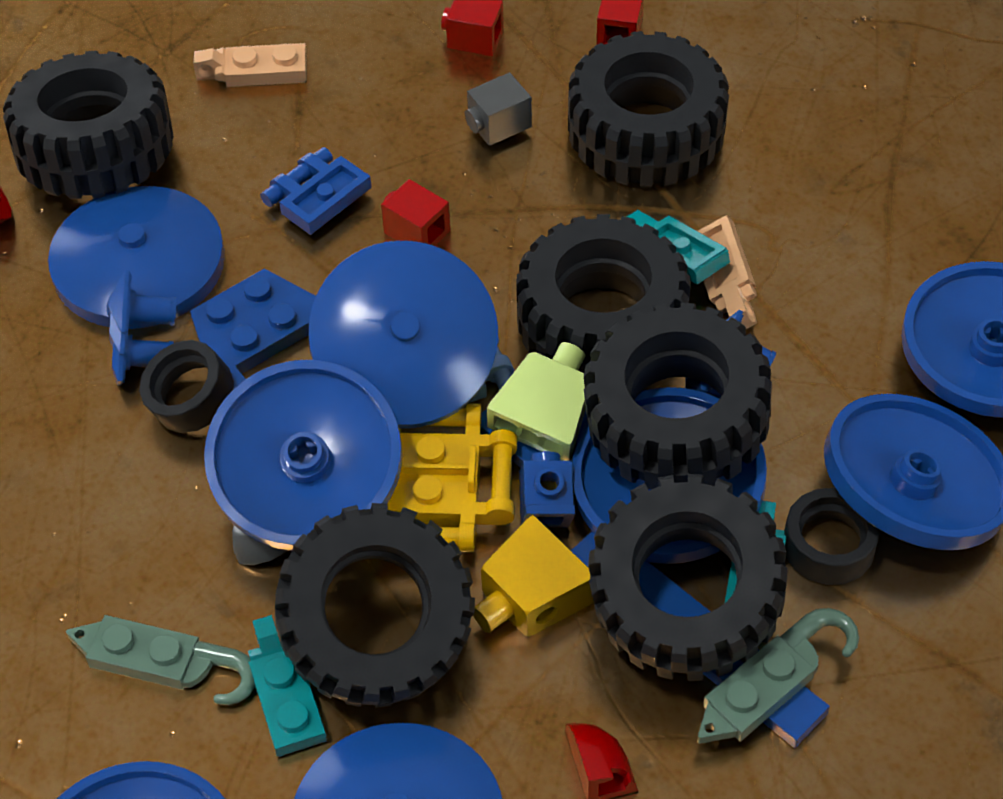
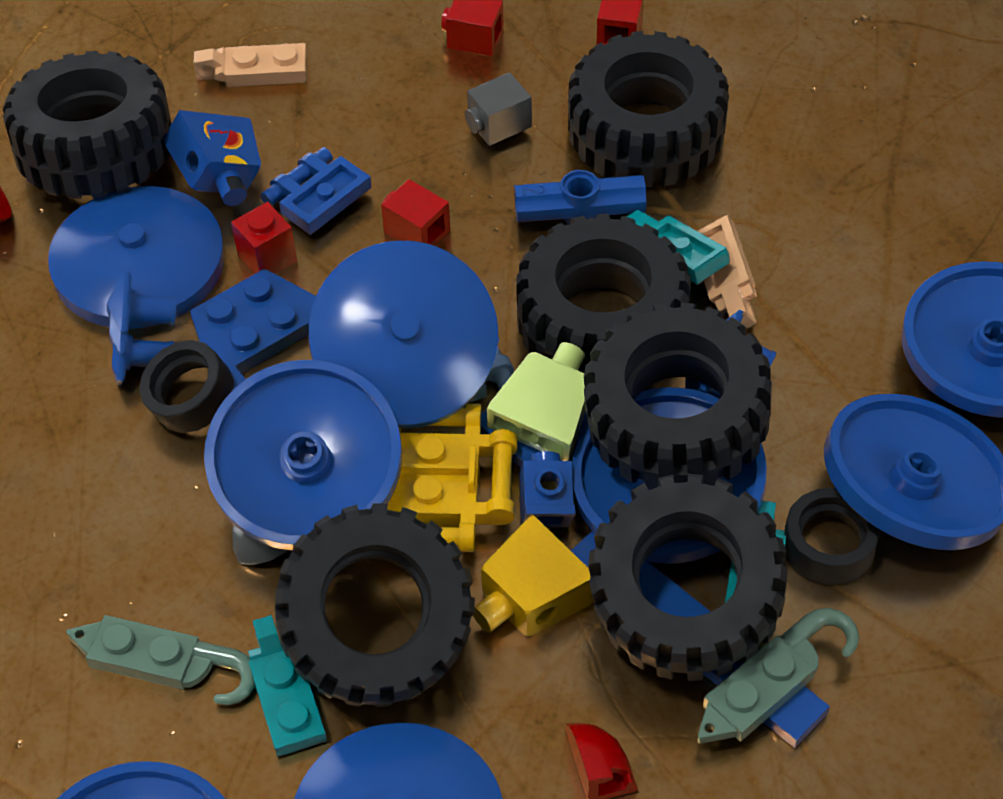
(215, 153): none -> blue torso
(264, 240): none -> red brick
(579, 195): none -> blue piece

